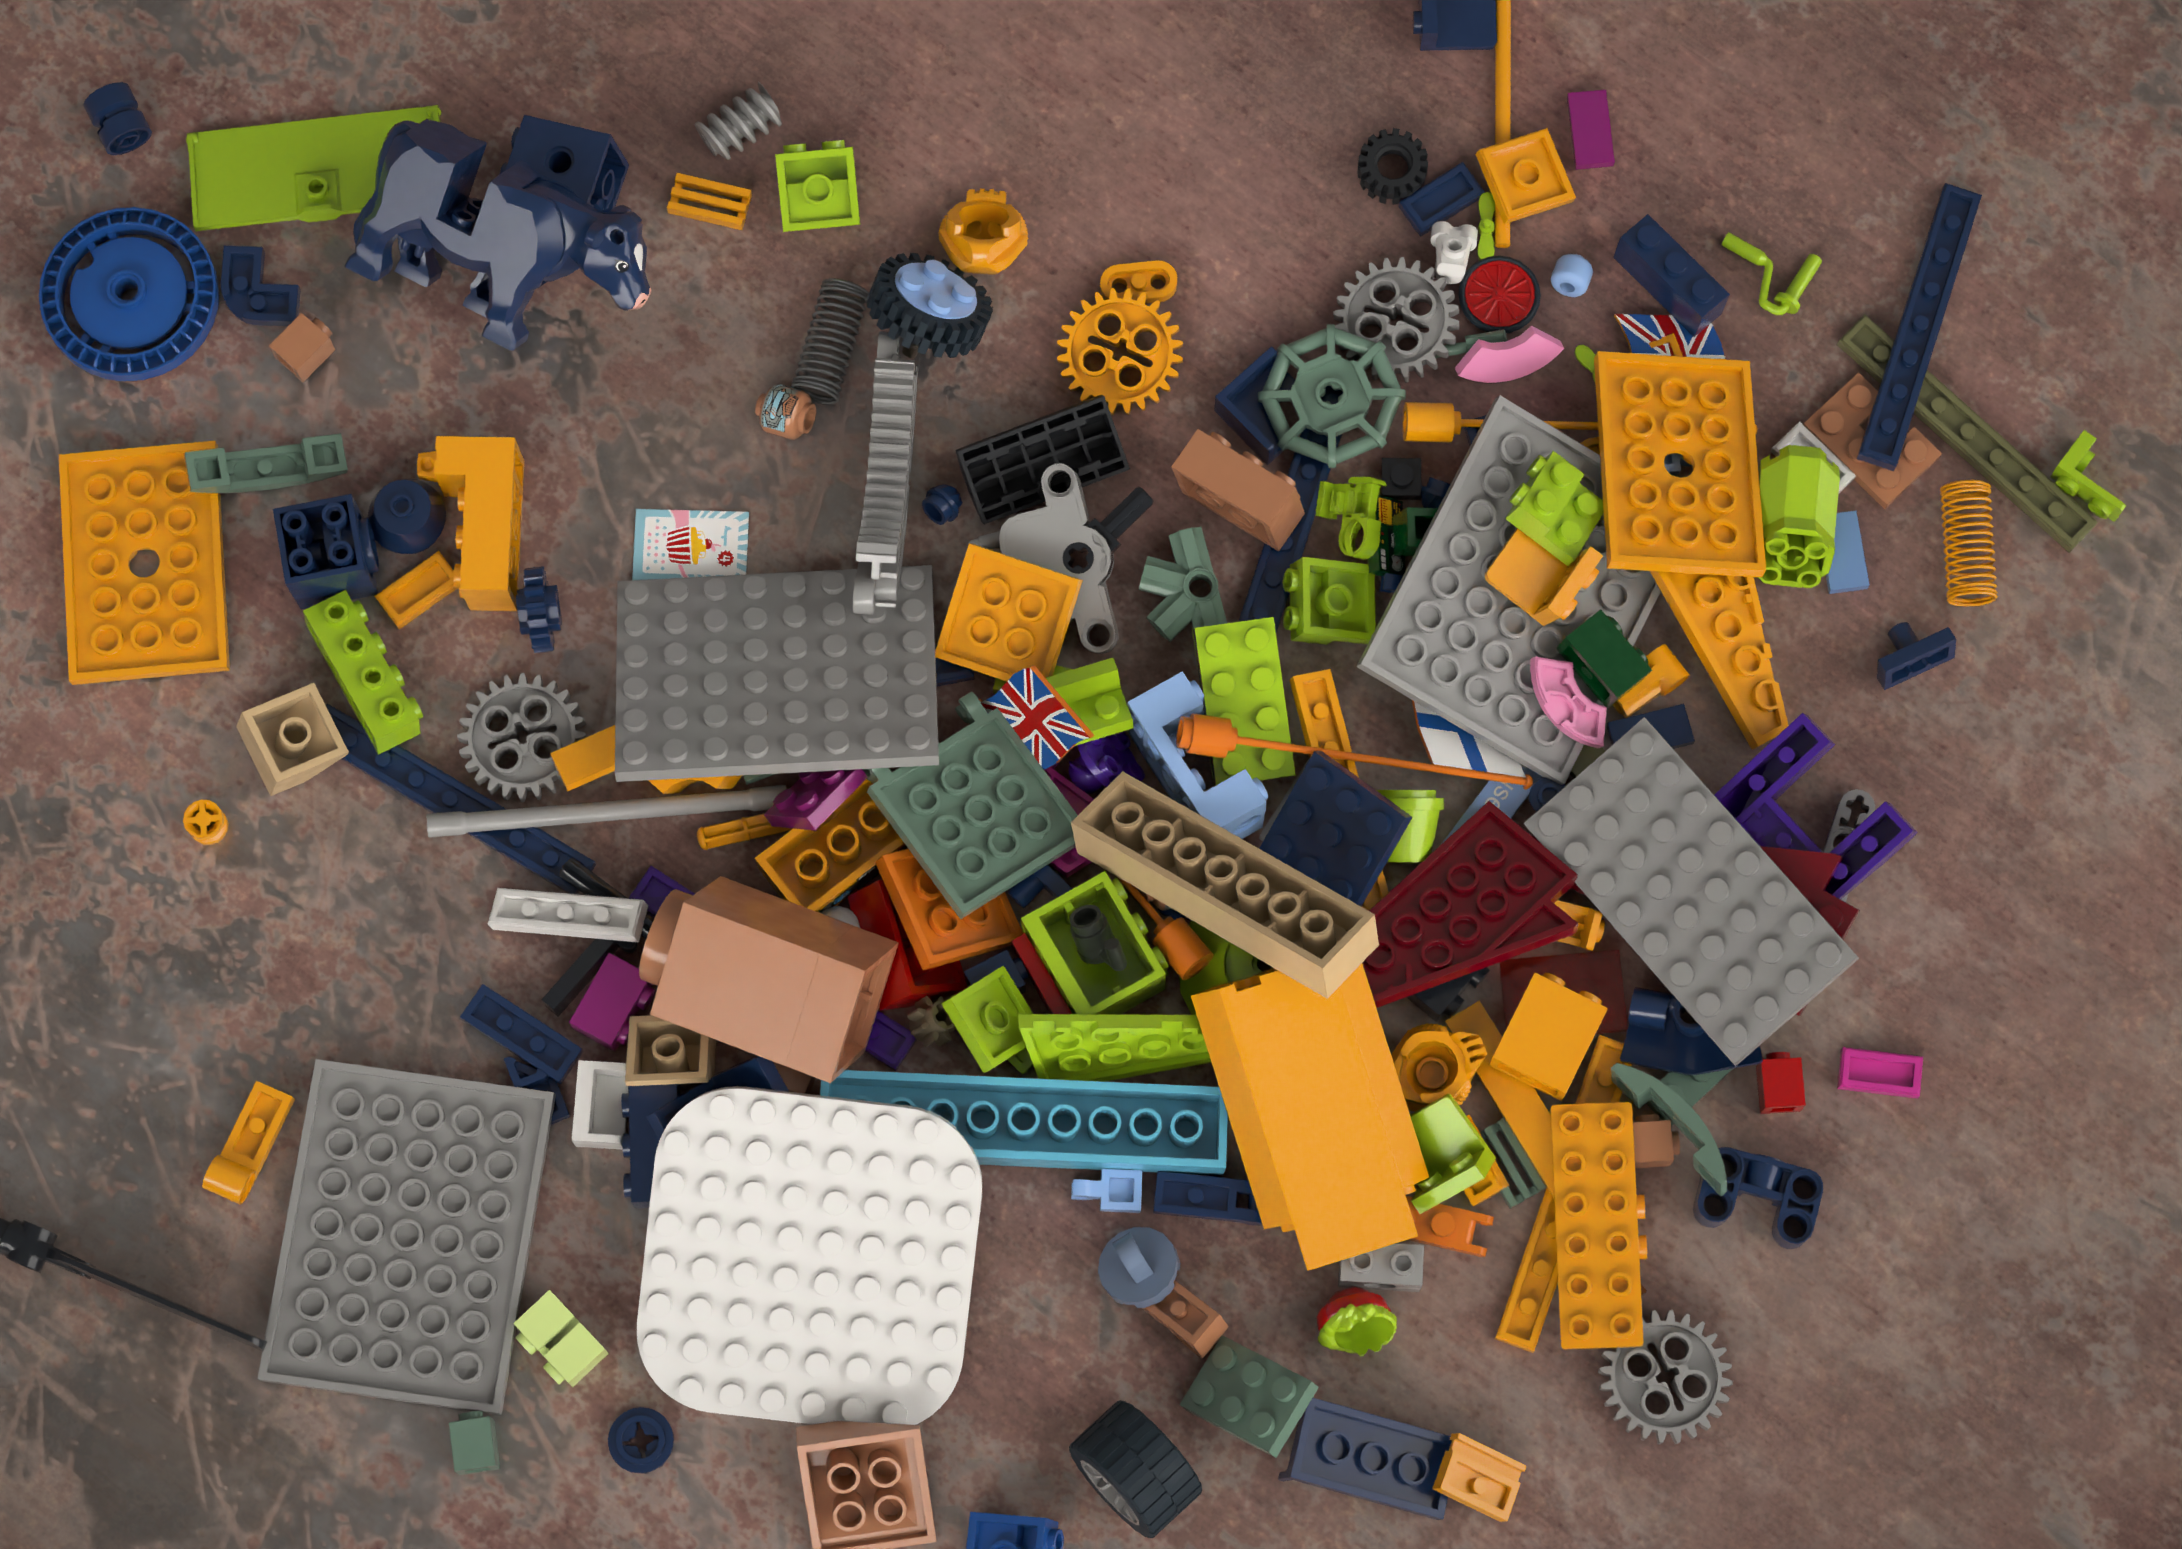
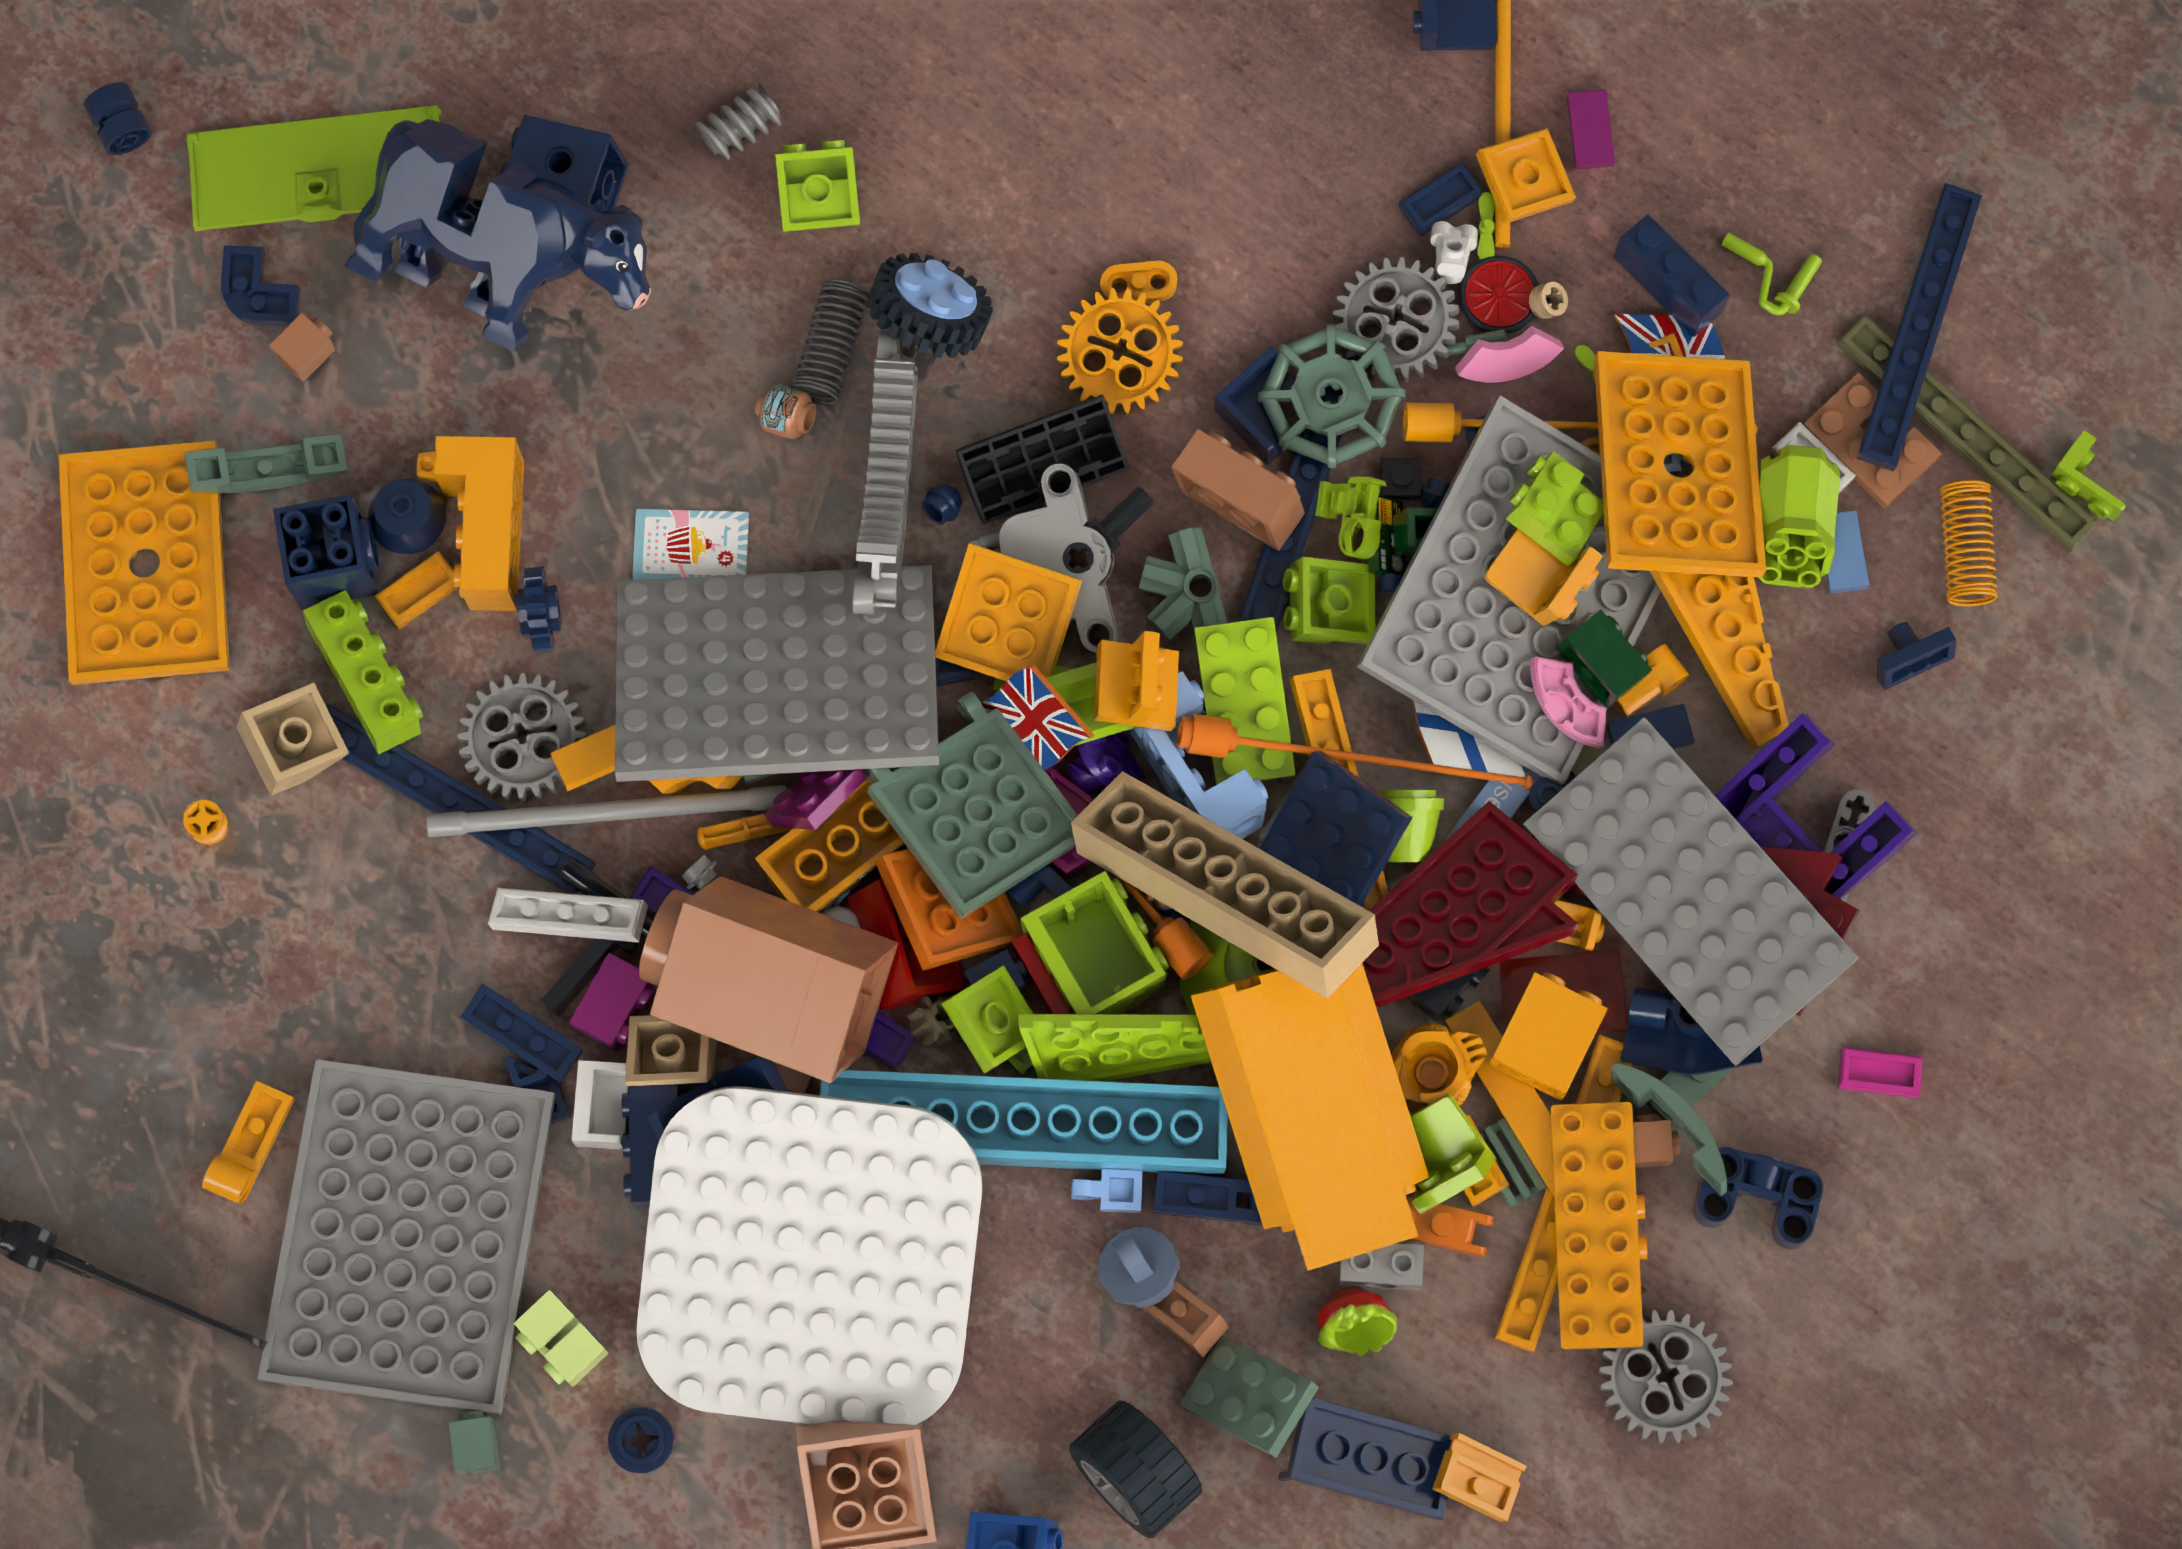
(131, 322): blue piece -> none
(700, 873): none -> light grey plate
(709, 186): light orange tile -> none
(983, 233): light orange helmet -> none
(1095, 939): pearl dark grey piece -> none
(1136, 683): none -> light orange bracket
(1392, 144): black tyre -> none
(1538, 301): none -> tan bush
(1571, 275): light blue piece -> none
(1780, 1084): red brick -> none

